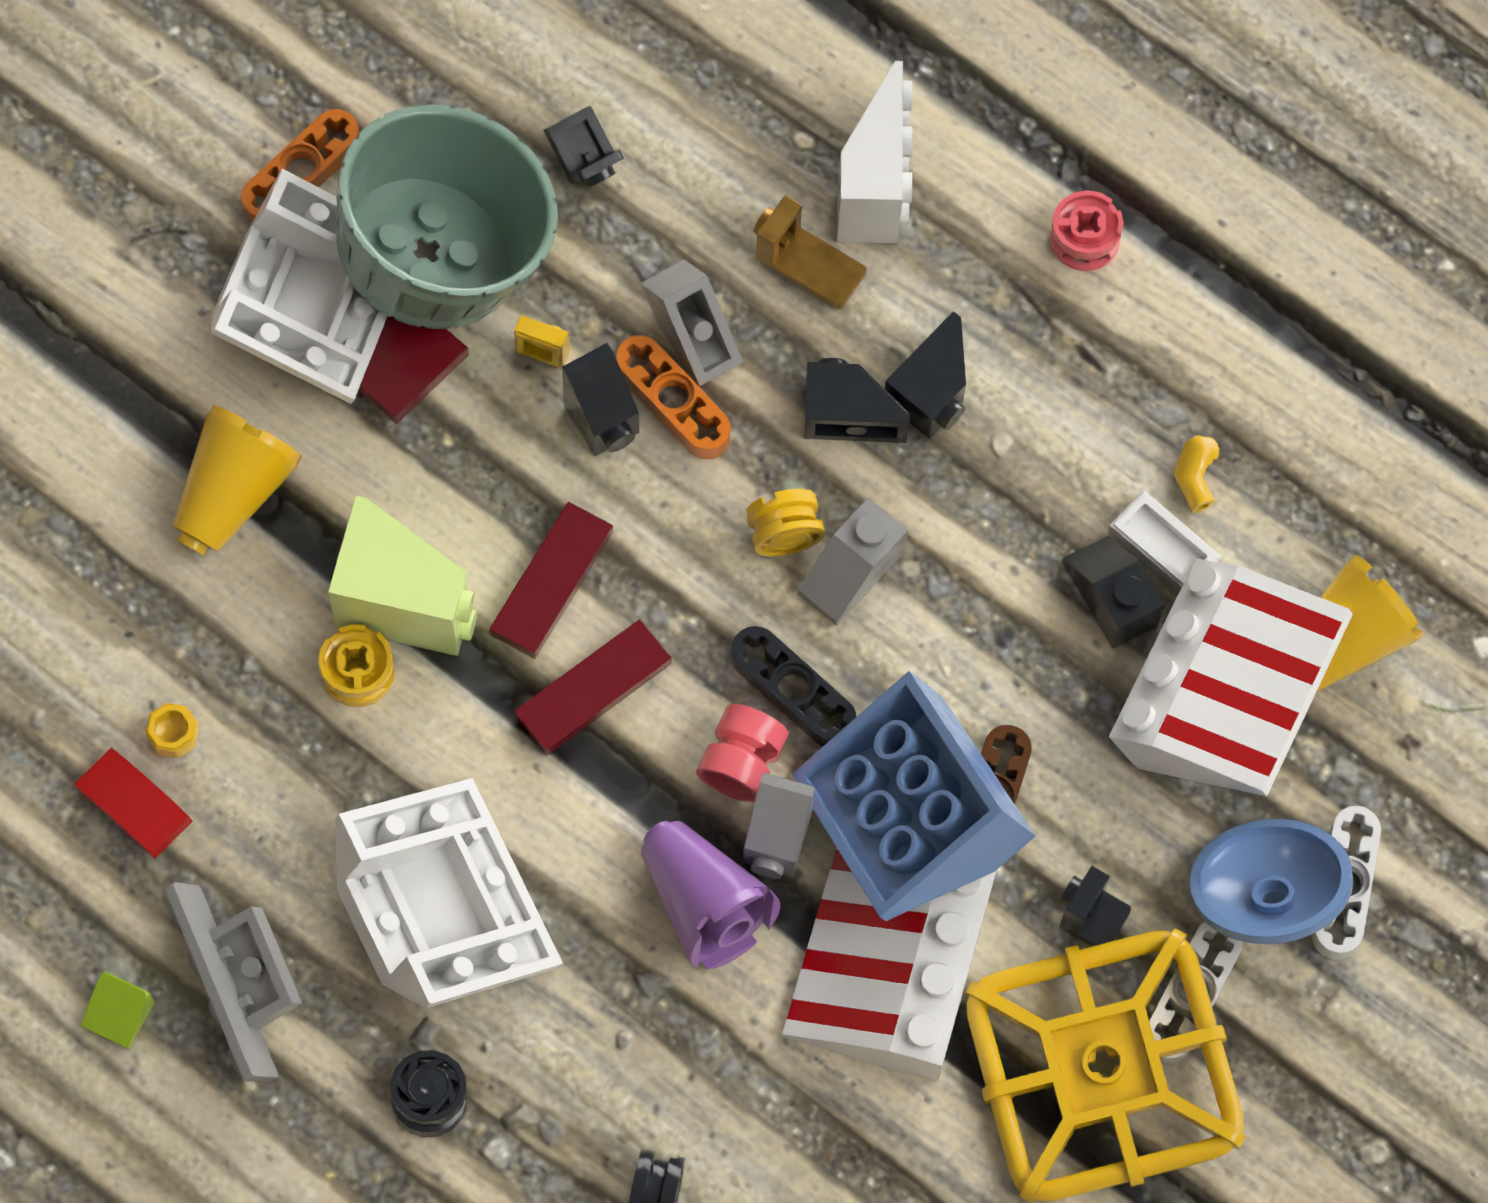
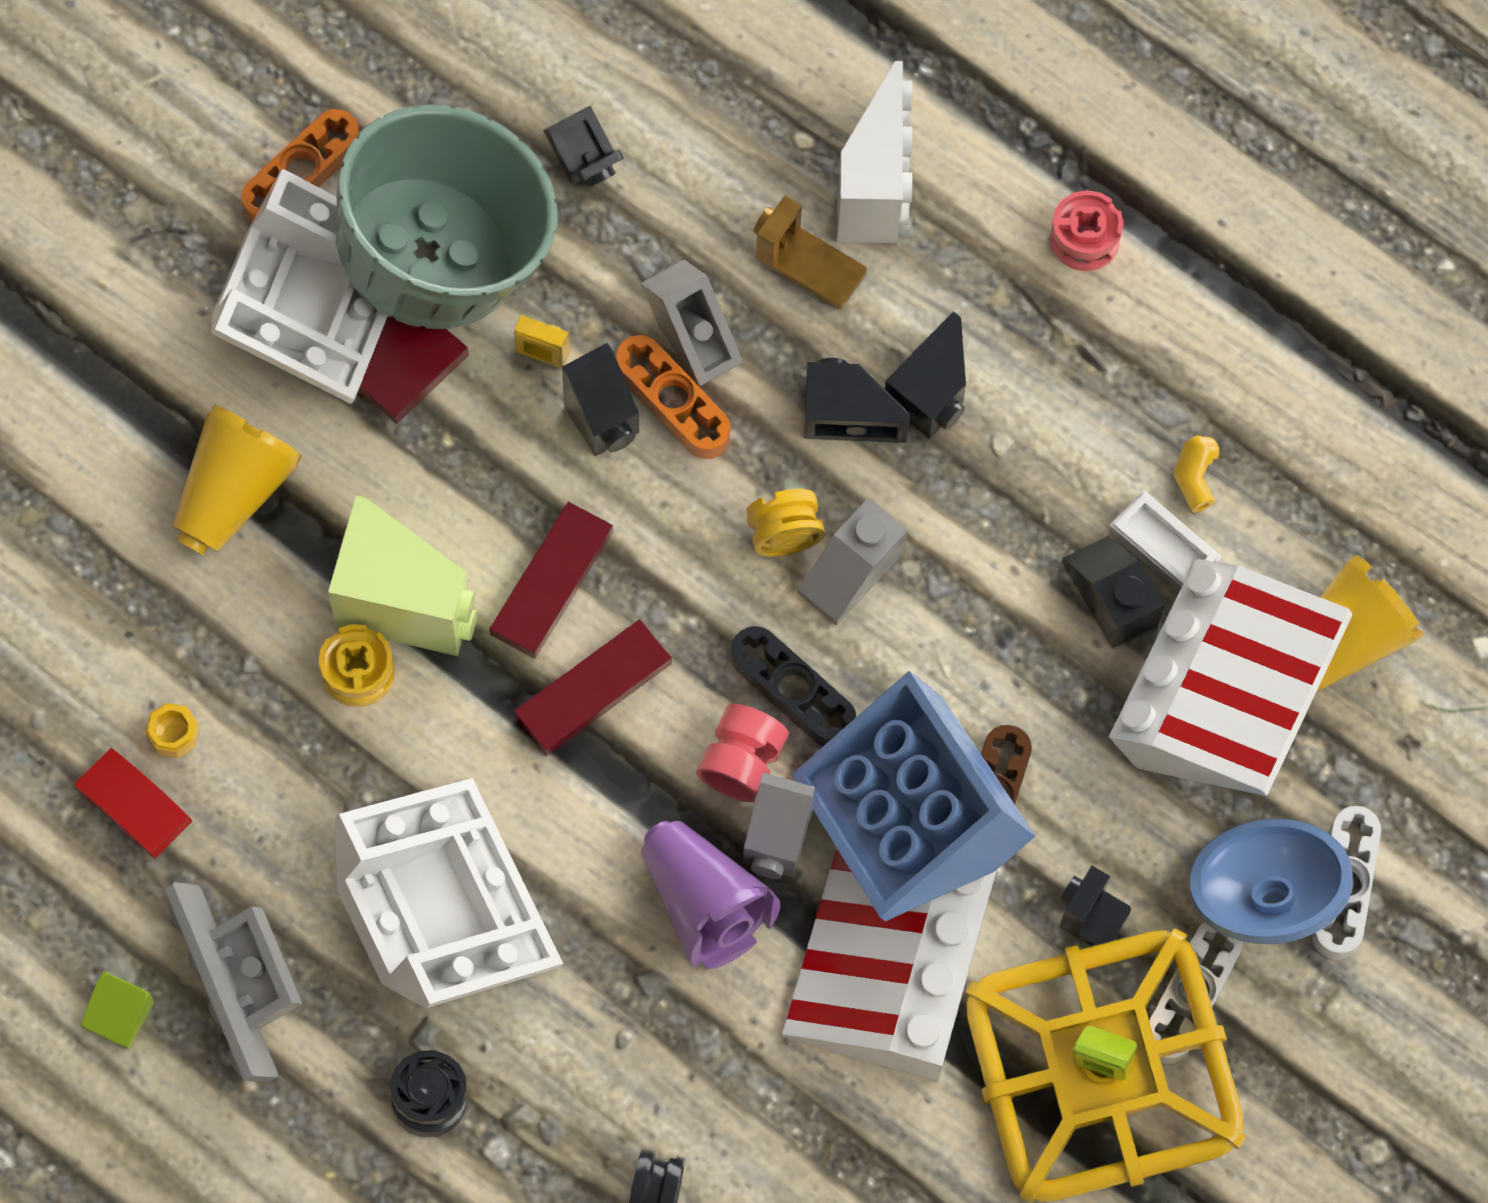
(1104, 1052): none -> lime slope

